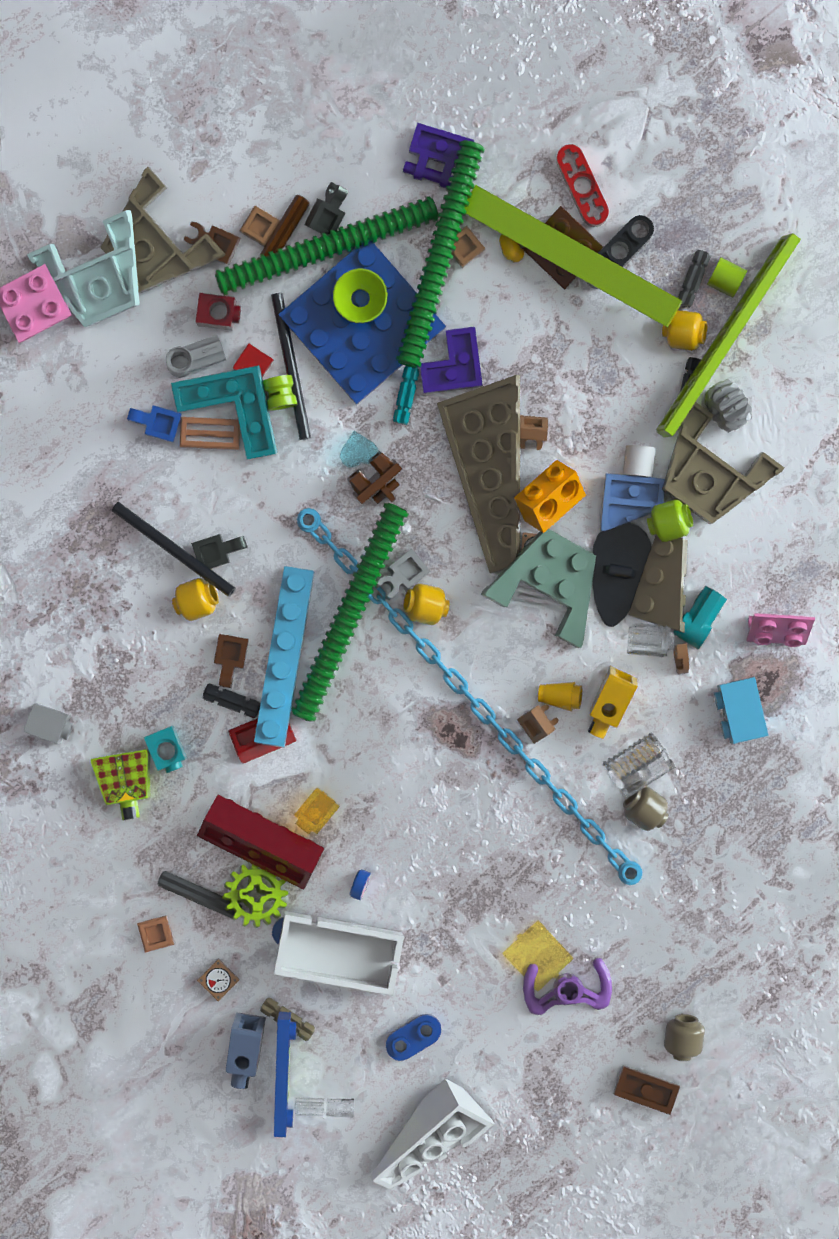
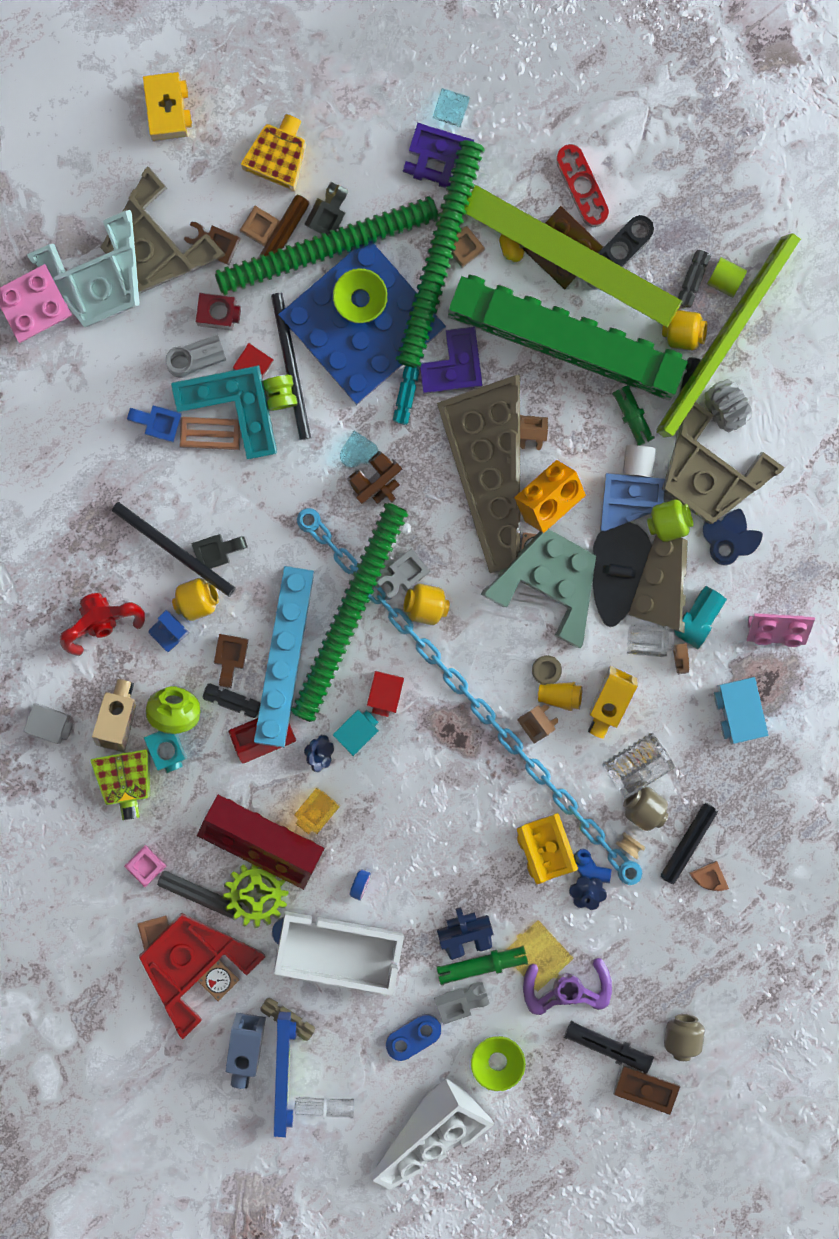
(98, 620): none -> red piece
(114, 730): none -> tan torso
(145, 865): none -> bright pink tile
(158, 90): none -> yellow brick
(168, 631): none -> blue bracket
(173, 717): none -> lime piece
(183, 957): none -> red wing
(277, 154): none -> yellow torso
(319, 753): none -> dark blue plant
(357, 731): none -> teal brick
(385, 693): none -> red brick
(451, 107): none -> clear light blue tile
(457, 1004): none -> light grey plate
(463, 930): none -> dark blue hips
(482, 965): none -> green pin
(498, 1079): none -> lime piece
(546, 670): none -> dark tan tile
(546, 848): none -> yellow bracket
(567, 338): none -> green brick
(587, 892): none -> dark blue plant
(588, 868): none -> blue arm
(620, 1052): none -> black pin
(630, 845): none -> tan bush
(633, 415): none -> green pin
(689, 843): none -> black axle
(710, 877): none -> nougat tile
(732, 533): none -> dark blue plate

